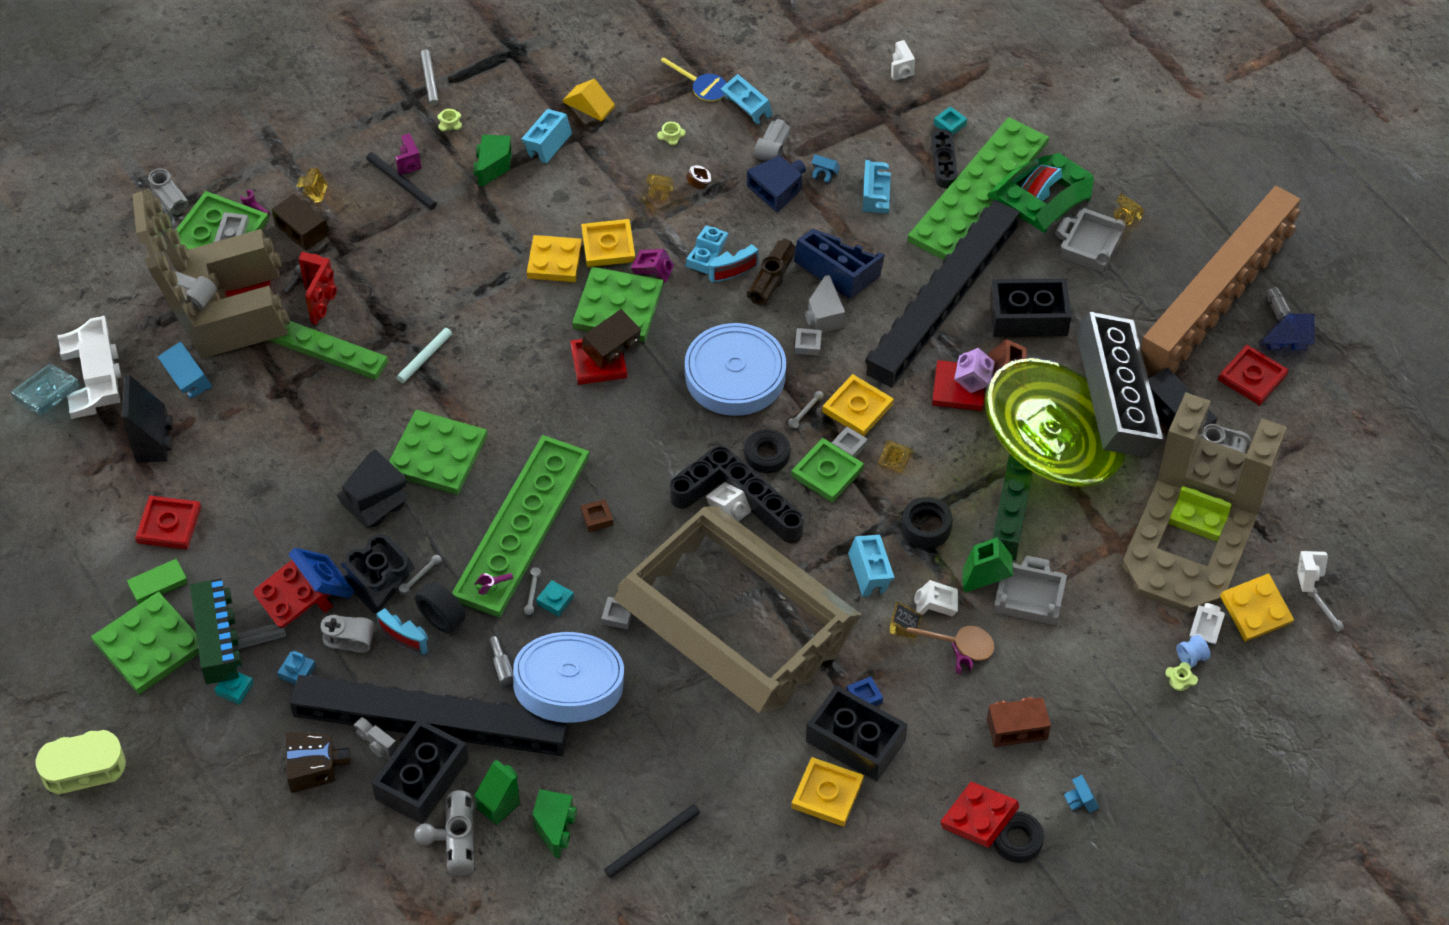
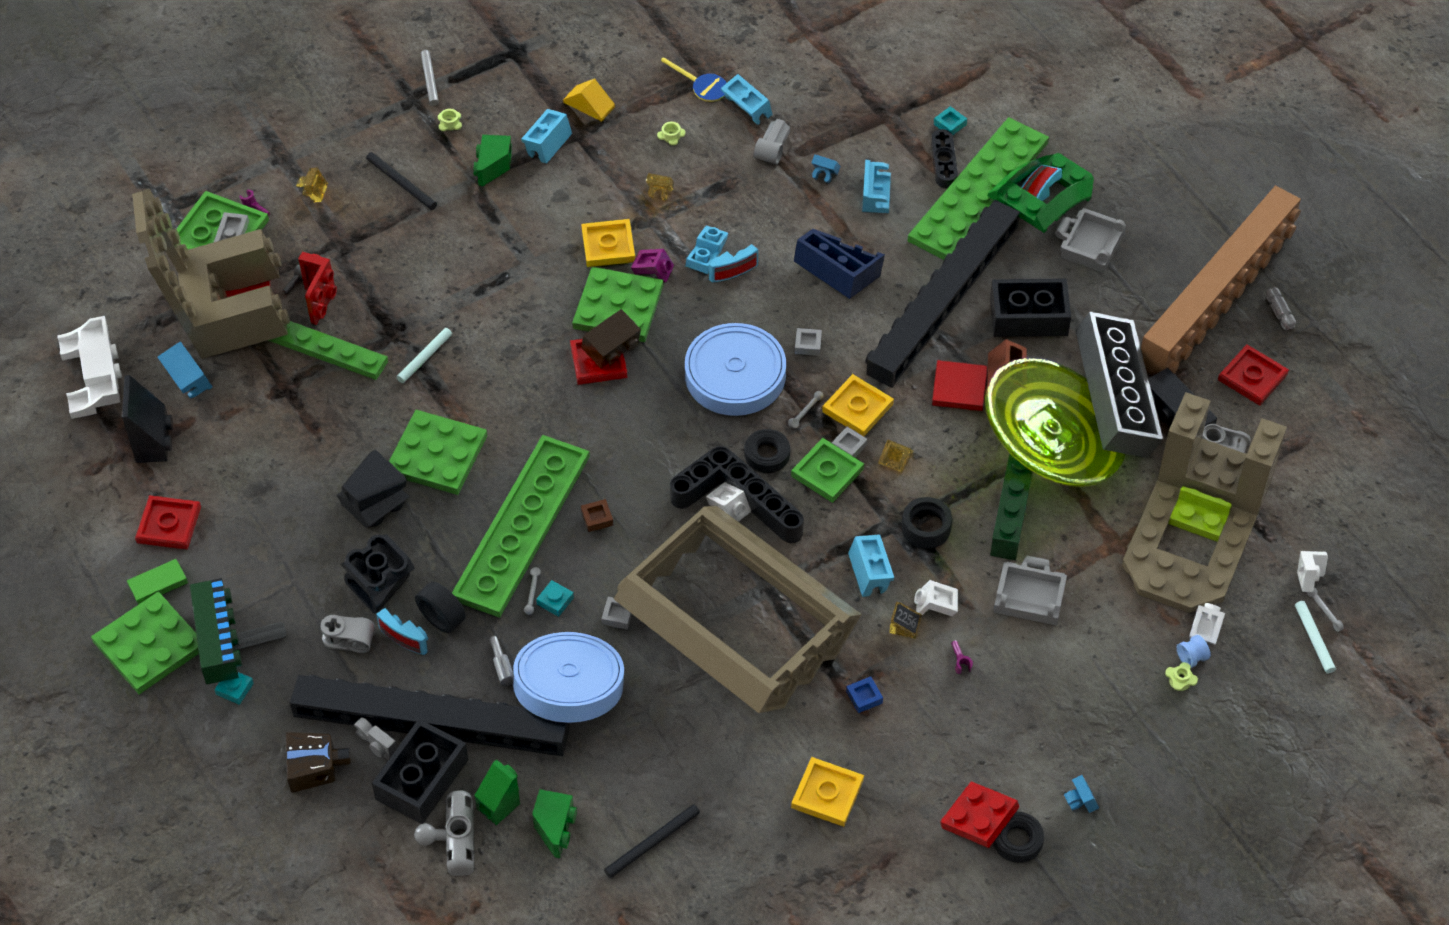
(45, 389): clear light blue tile -> none
(80, 761): yellowish green brick -> none
(167, 191): light grey piece -> none
(197, 290): light grey piece -> none
(289, 595): red bracket -> none
(295, 665): dark azure tile -> none
(300, 222): dark brown brick -> none
(321, 573): blue tile -> none
(404, 588): light grey hinge -> none
(409, 158): magenta bracket -> none
(488, 581): magenta hand -> none
(554, 258): yellow plate -> none
(698, 177): reddish brown tile -> none
(771, 272): dark brown piece -> none
(776, 181): dark blue torso -> none
(825, 308): light grey slope -> none
(856, 732): black brick -> none
(903, 62): white bracket -> none
(969, 640): medium nougat piece -> none
(974, 370): lavender brick -> none
(986, 565): green slope -> none
(1018, 721): copper brick -> none
(1128, 206): clear yellow tile -> none
(1256, 607): yellow plate -> none
(1291, 330): clear blue slope -> none
(1315, 637): none -> light aqua bar

